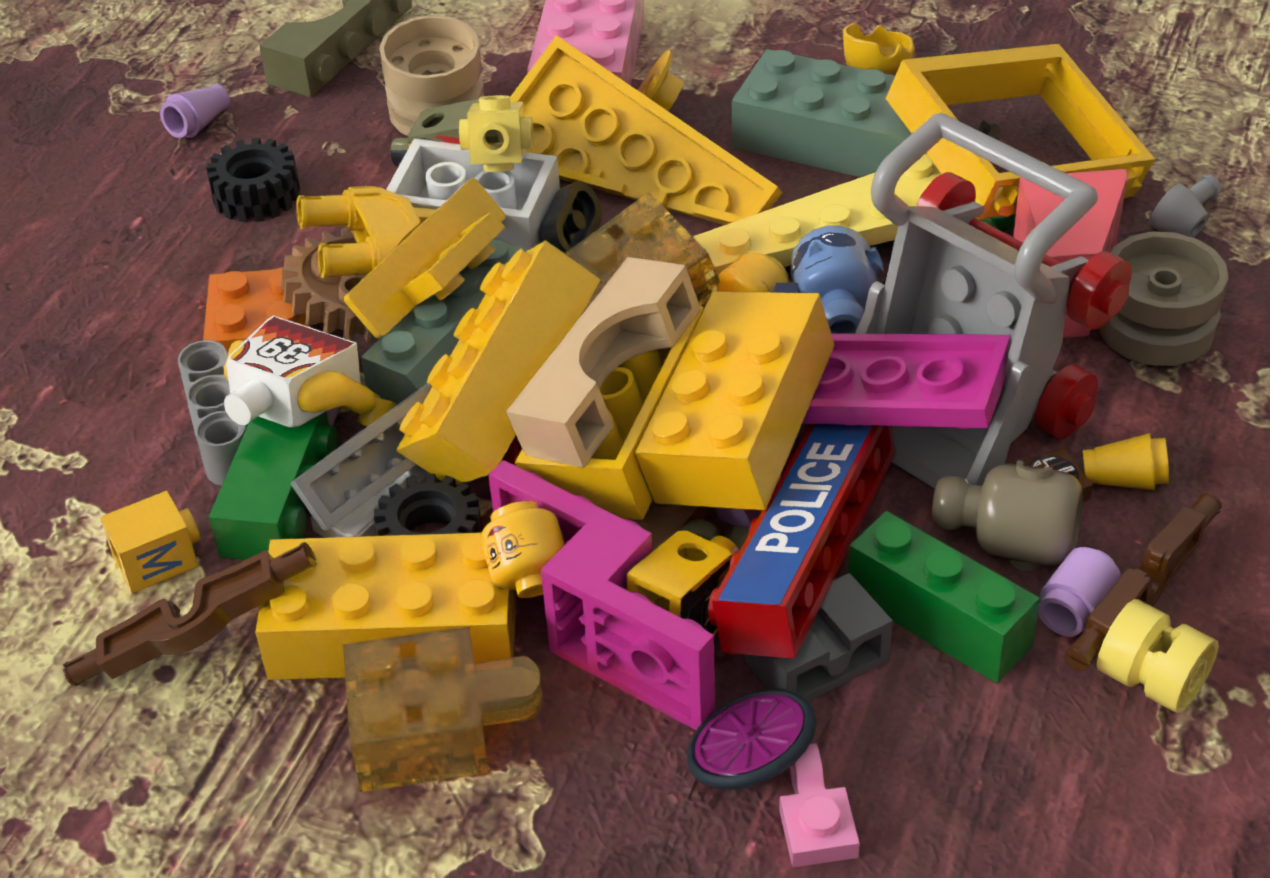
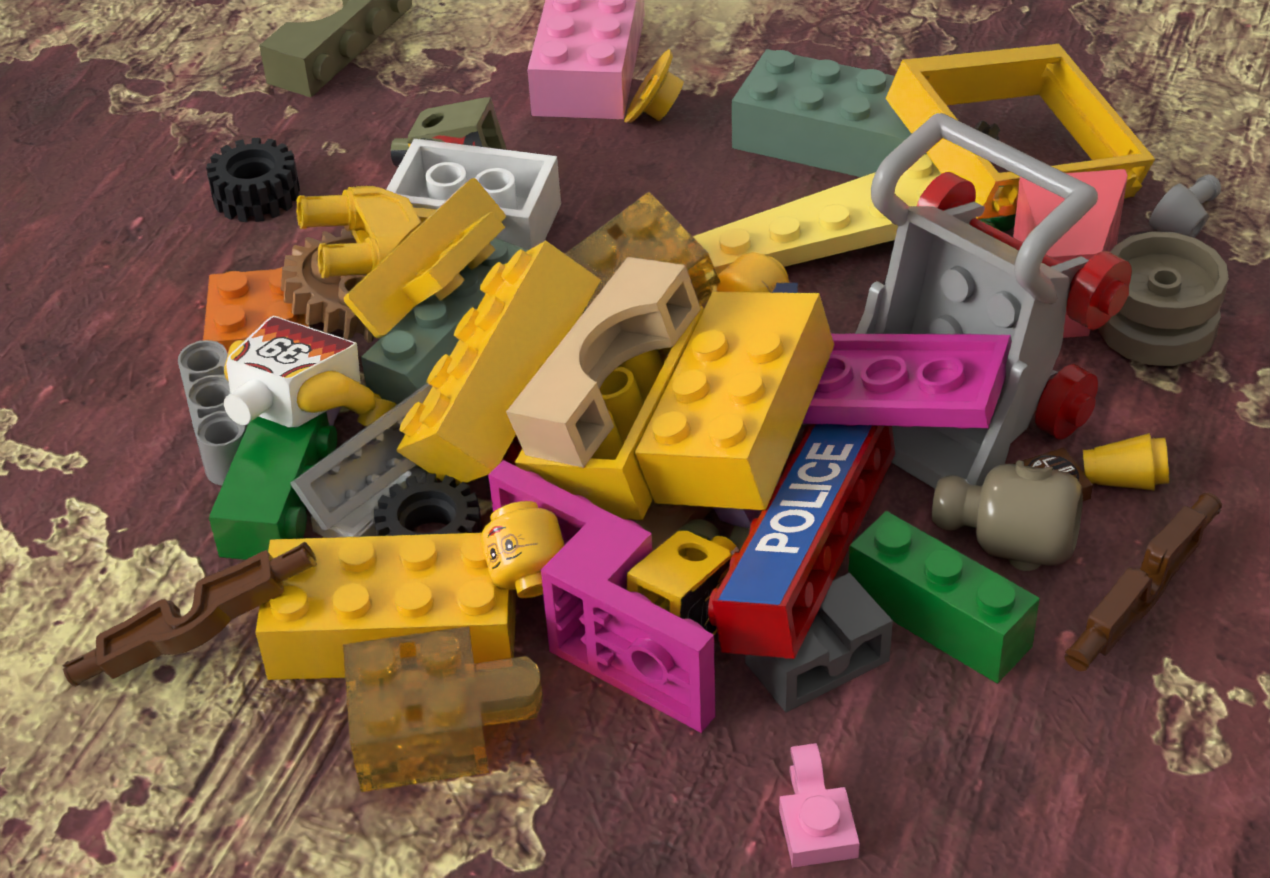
(151, 540): yellow brick -> none
(192, 110): lavender cone -> none
(428, 66): tan wheel -> none
(502, 115): light yellow brick -> none
(571, 216): black plate -> none
(630, 143): yellow wing -> none
(751, 739): magenta wheel -> none
(840, 269): medium blue piece -> none
(878, 50): yellow hair -> none
(1076, 590): lavender brick -> none
(1163, 658): light yellow wheel -> none

